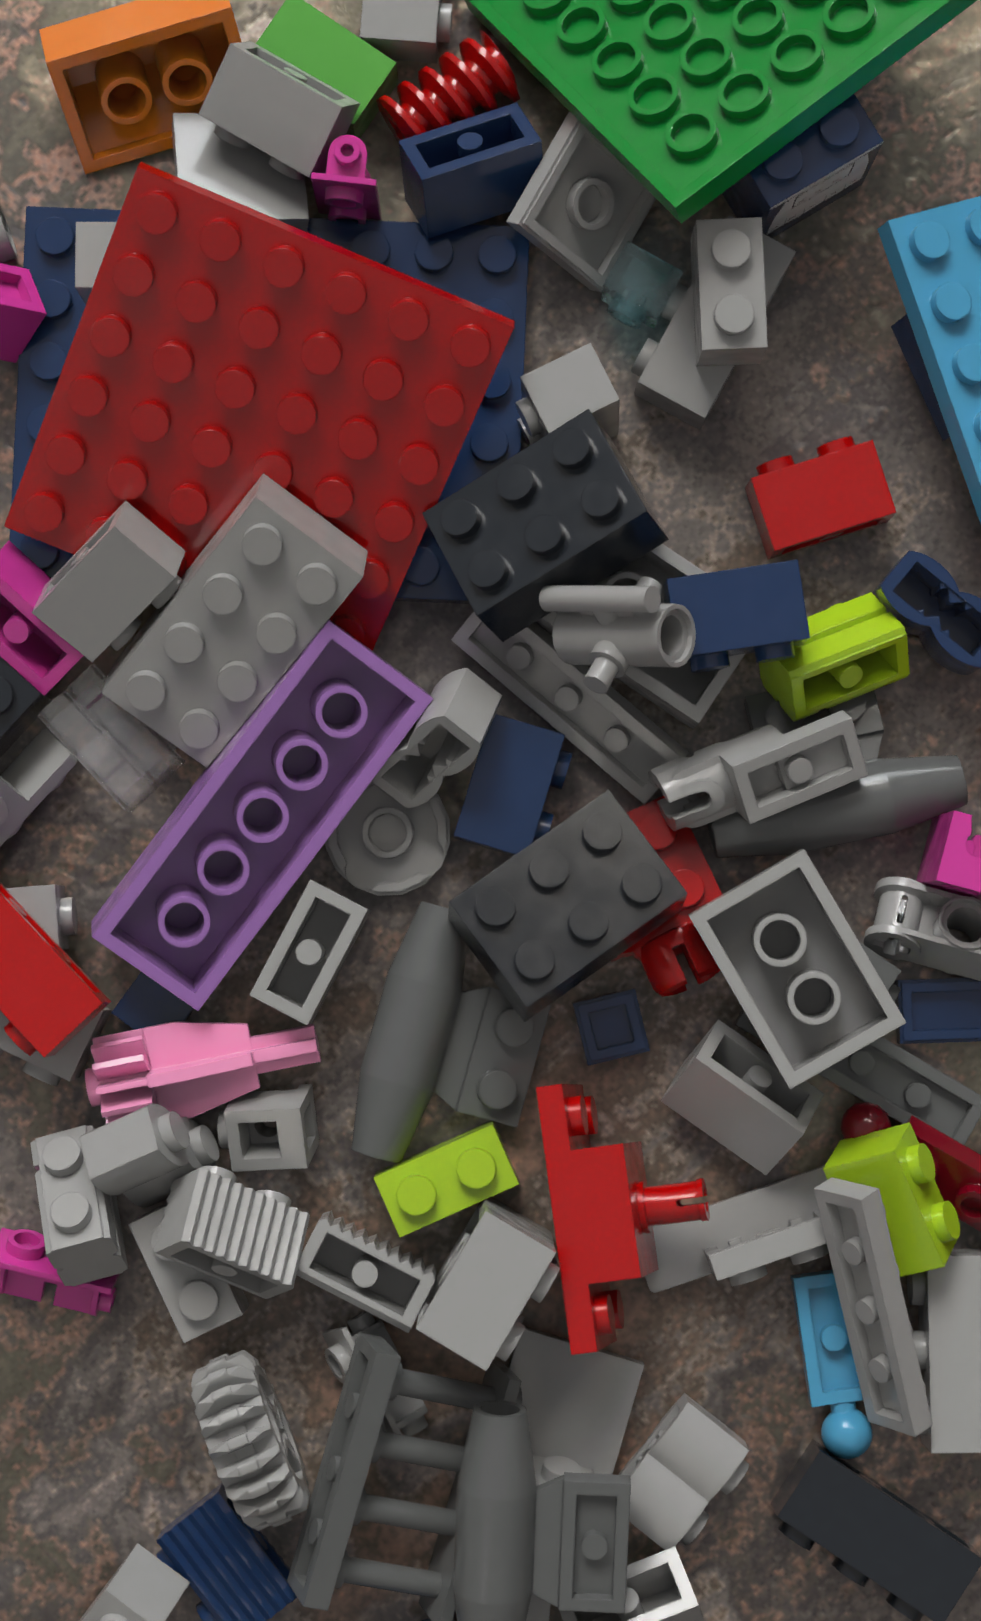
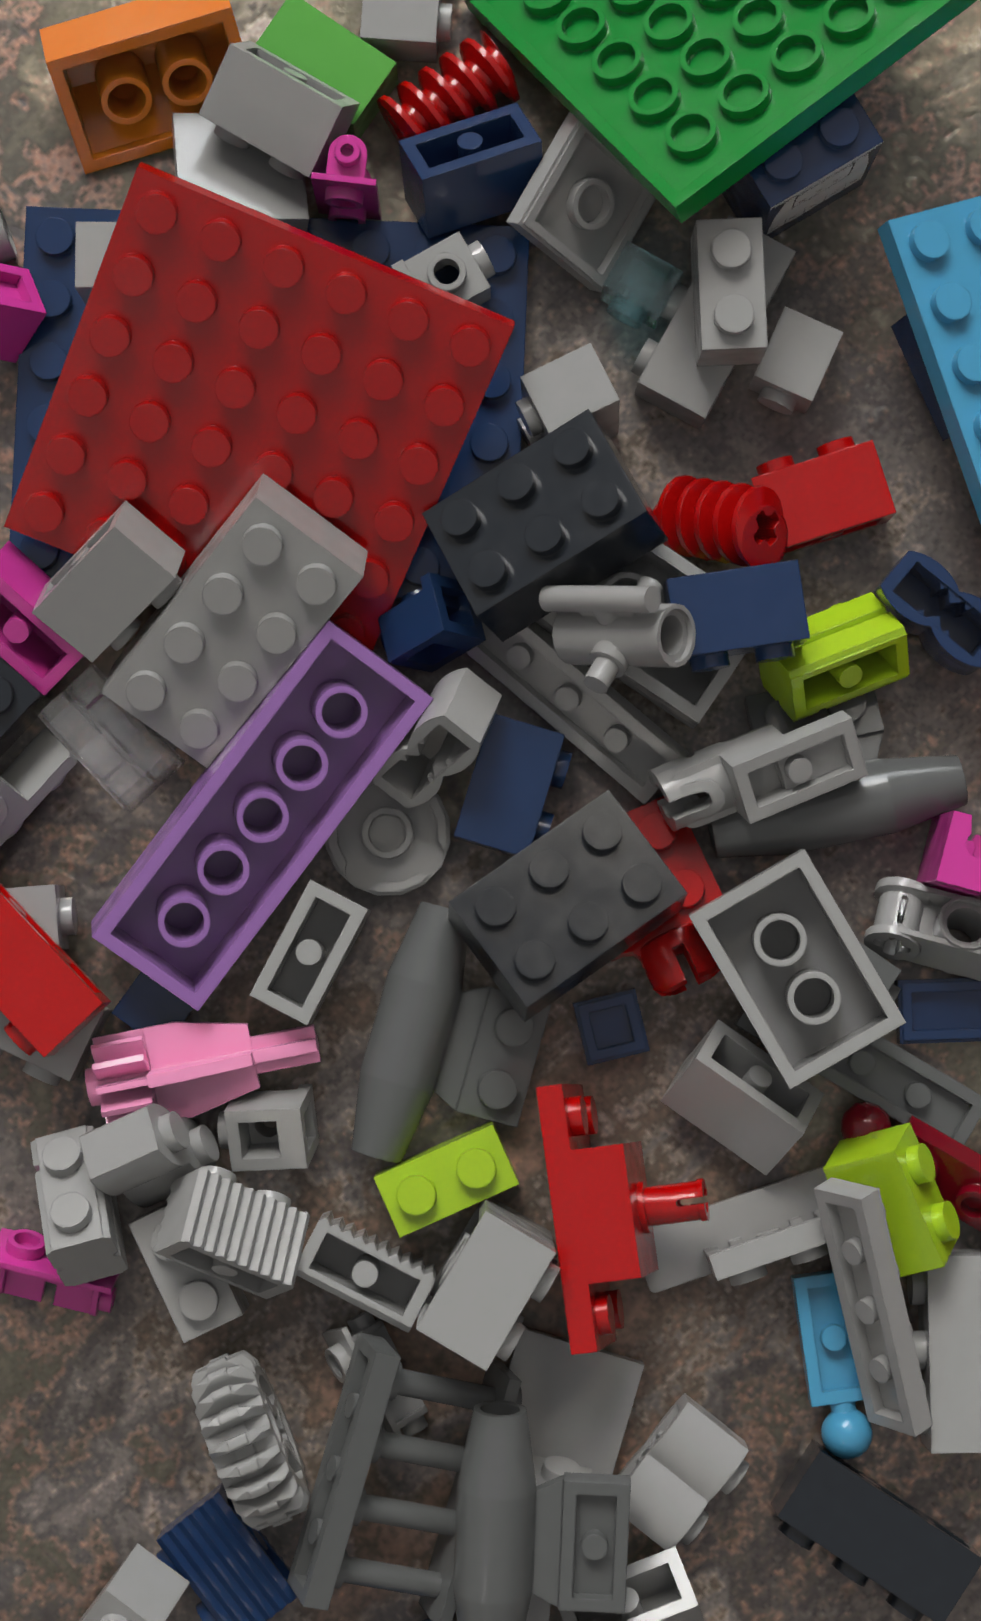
(430, 625): none -> dark blue brick
(469, 260): none -> light grey brick
(722, 521): none -> red piece
(794, 362): none -> light grey brick

